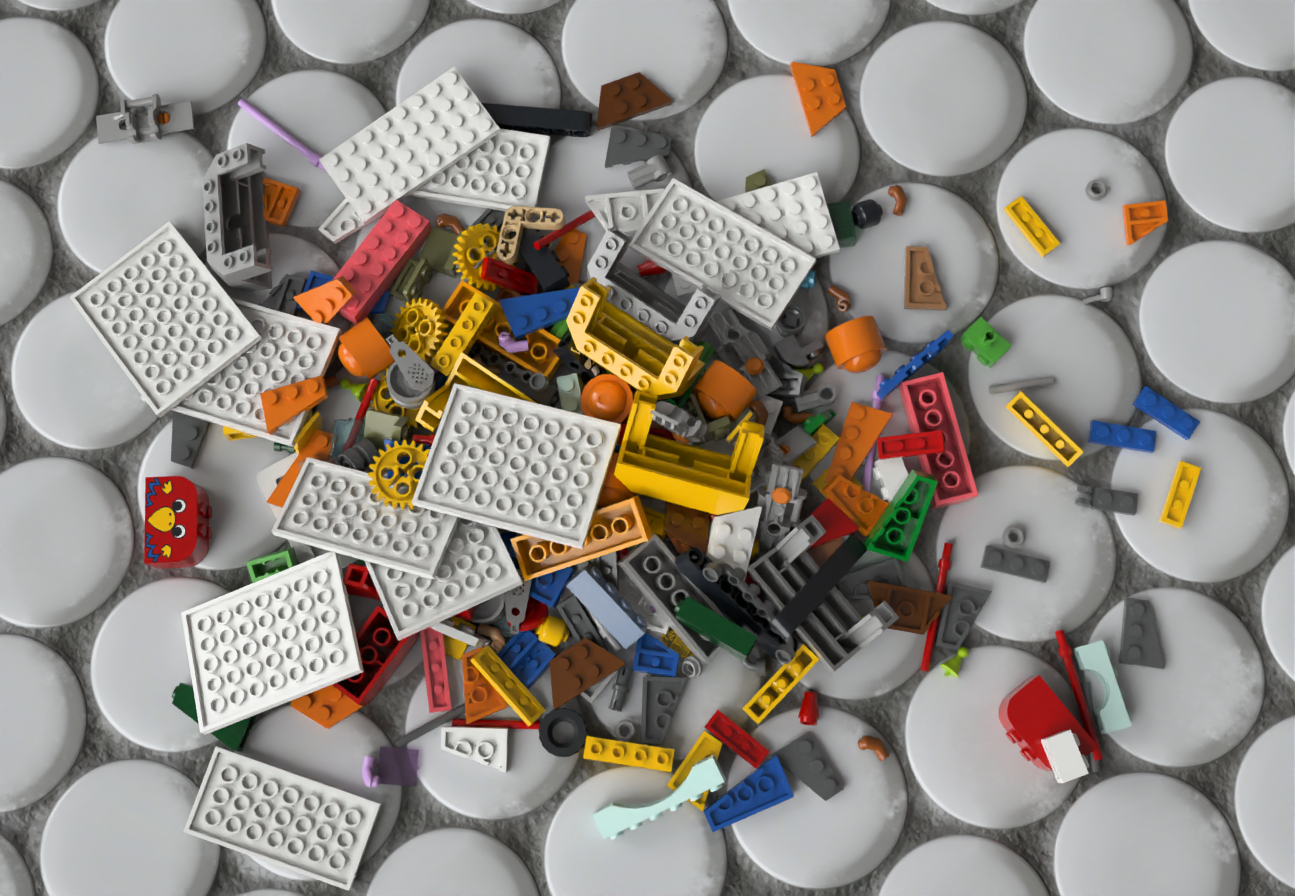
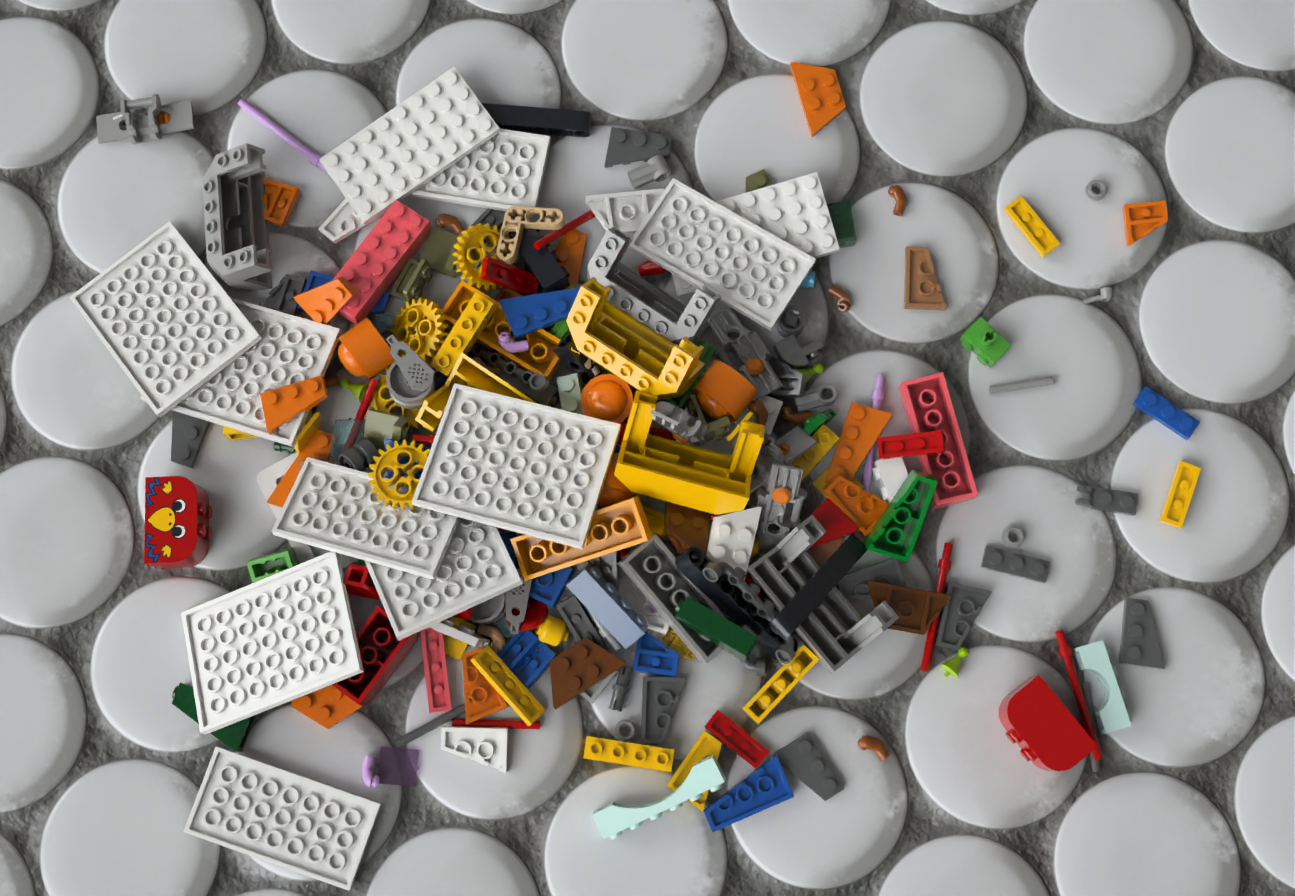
(546, 728): black tyre -> none
(628, 99): reddish brown wing -> none
(691, 667): light grey plate -> none
(809, 709): red cone -> none
(856, 344): orange piece -> none
(866, 214): black head -> none
(916, 363): blue wing -> none
(1044, 428): yellow brick -> none
(1065, 756): white brick -> none
(1122, 436): blue plate -> none

